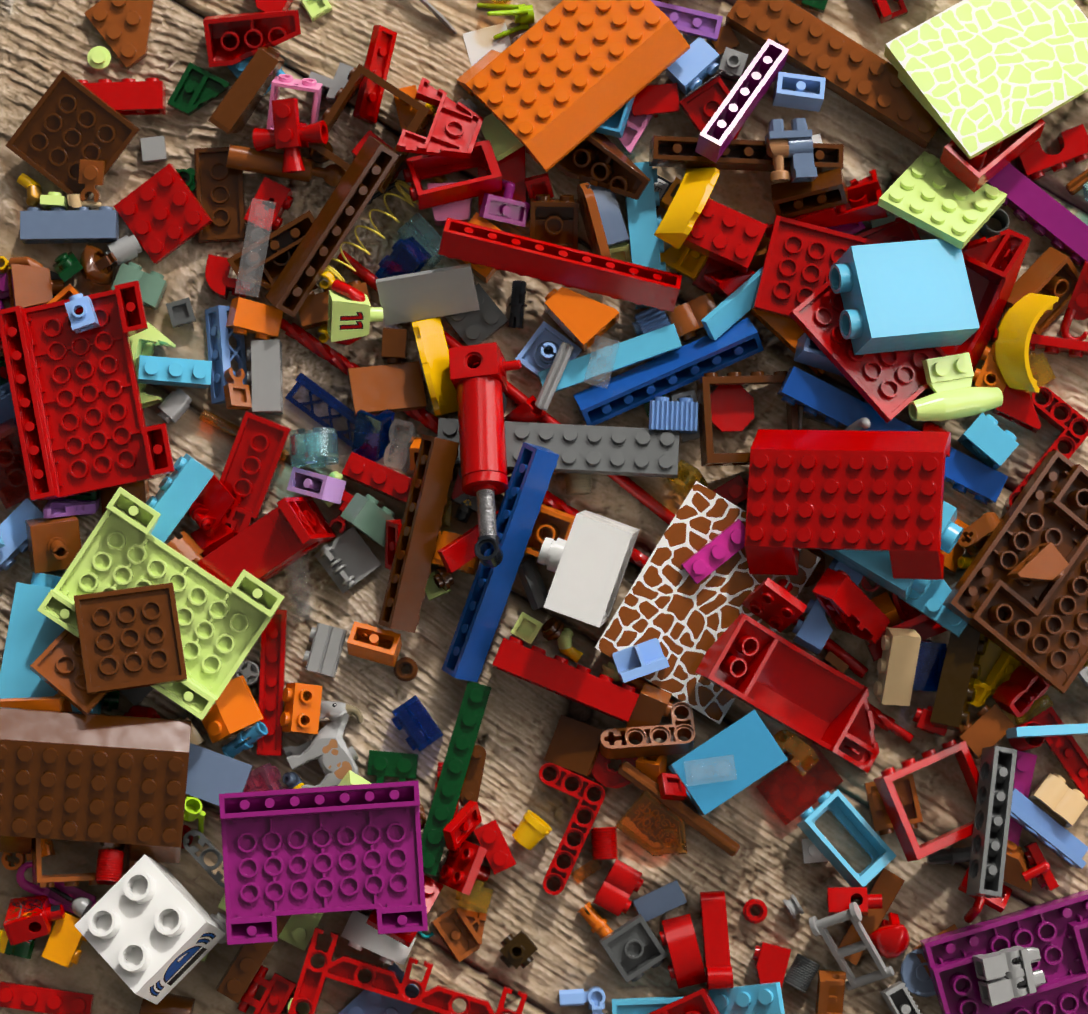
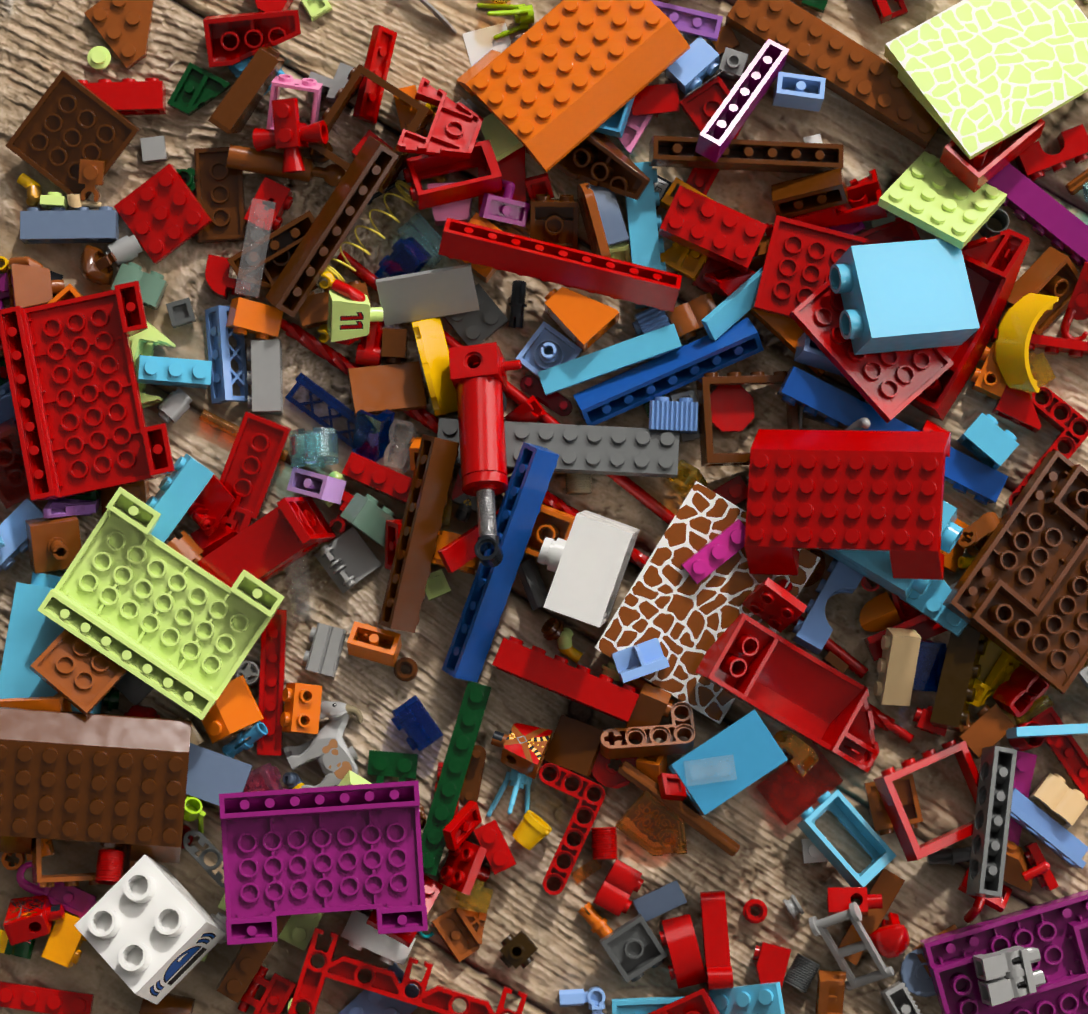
(67, 265): dark green plate -> none
(80, 905): light grey hinge -> none
(87, 319): light blue brick -> none
(130, 638): reddish brown plate -> none
(236, 393): dark orange plate -> none
(370, 348): none -> red piece
(443, 578): reddish brown plate -> none
(517, 781): none -> medium azure plant
(523, 747): none -> dark orange torso
(526, 628): yellowish green plate -> none
(553, 401): none -> dark red piece
(554, 376): light grey axle -> none
(601, 362): clear plate -> none
(687, 205): yellow windscreen -> none
(791, 144): sand blue hips -> none
(849, 606): red wedge -> none
(953, 396): yellowish green plate -> none
(1041, 565): dark orange slope -> none

